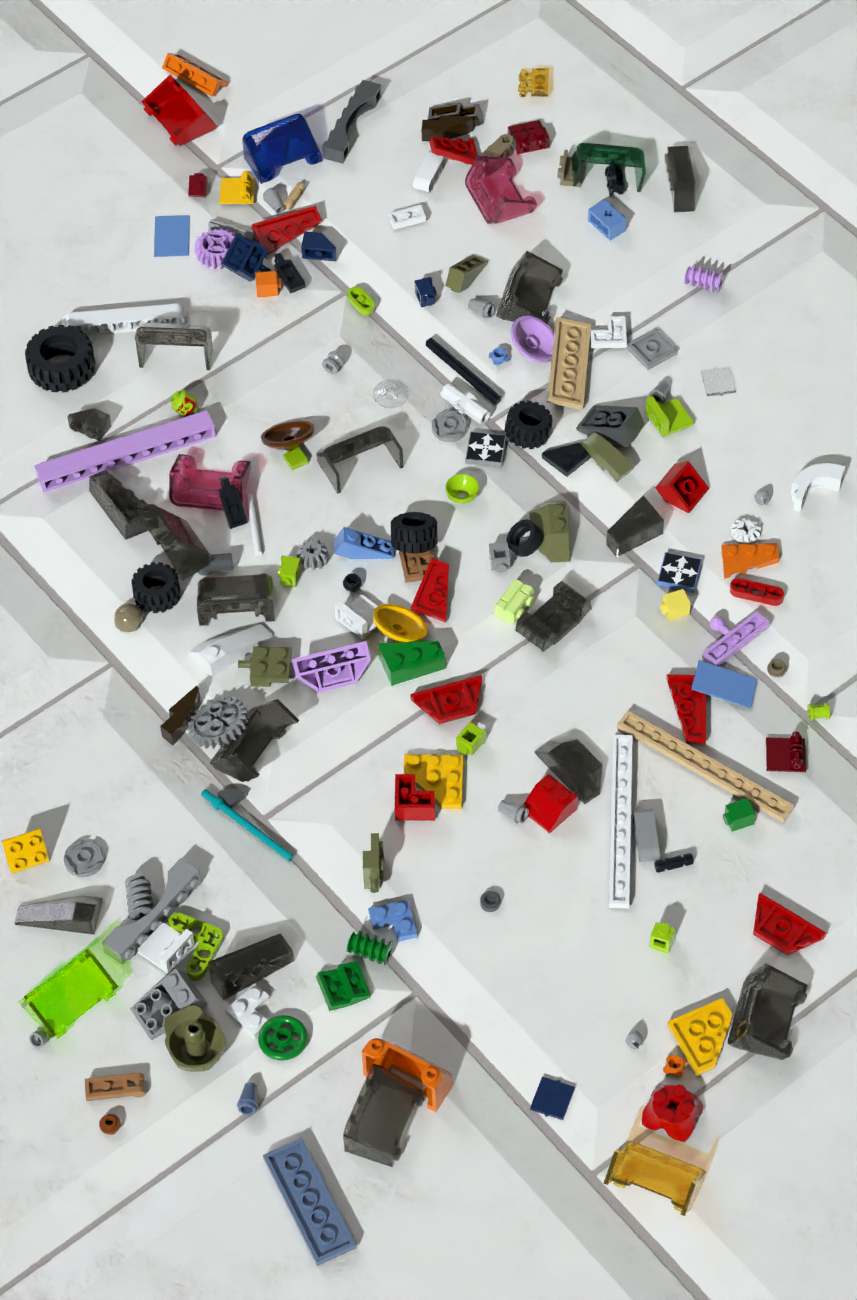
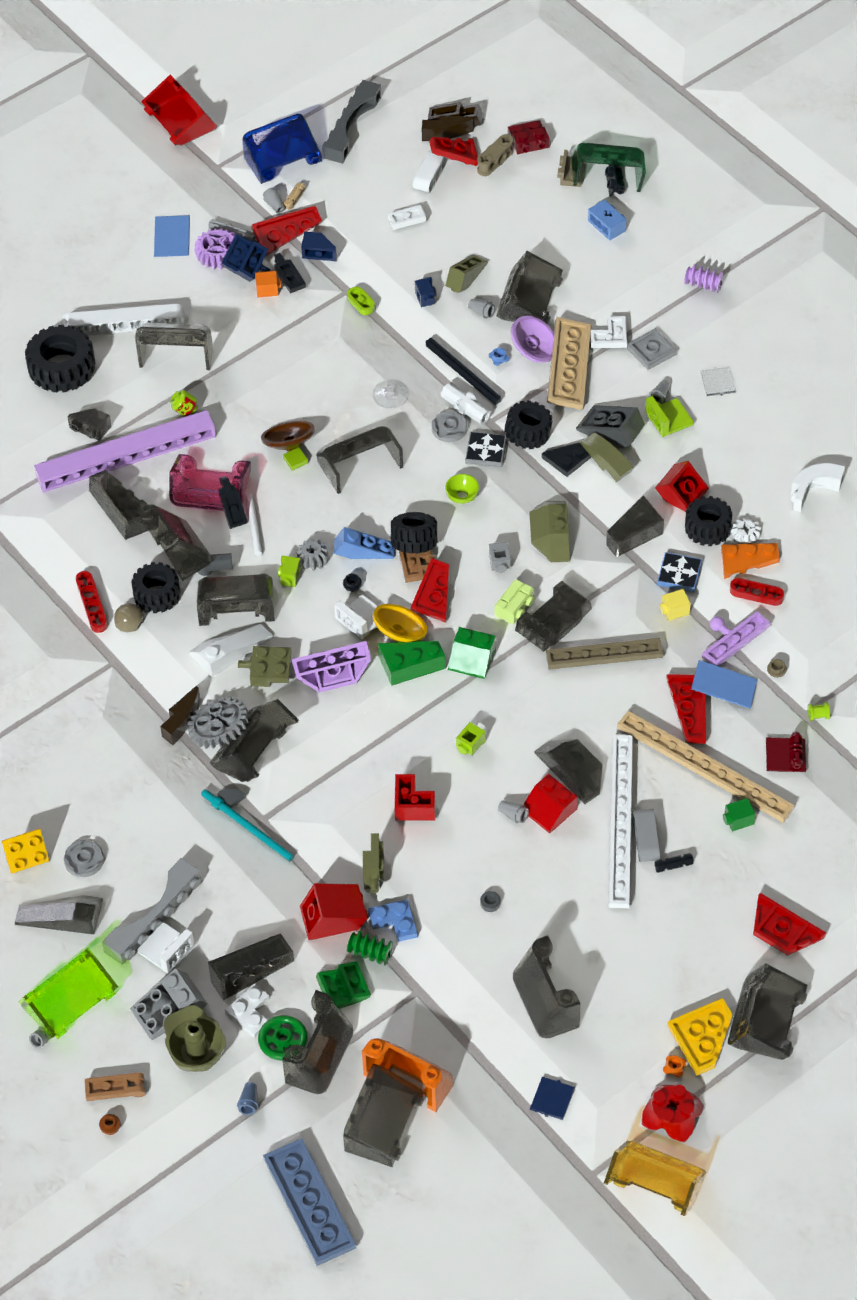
(91, 601): none -> red beam
(138, 896): light grey piece -> none
(193, 74): orange fence -> none
(197, 185): dark red bracket -> none
(202, 938): lime beam -> none
(237, 190): yellow hinge -> none
(315, 1065): none -> clear smoke windscreen
(332, 910): none -> red slope
(333, 362): light grey wheel -> none
(438, 774): yellow plate -> none
(450, 700): red wing -> none
(472, 652): none -> slope
(494, 191): clear pink windscreen -> none
(531, 544): black tyre -> none
(538, 85): clear yellow plate -> none
(548, 1009): none -> clear smoke windscreen
(604, 653): none -> dark tan plate
(633, 1039): light grey hinge -> none
(664, 933): lime brick -> none
(680, 178): clear smoke wedge -> none
(708, 509): none -> black tyre
(762, 498): light grey hinge -> none

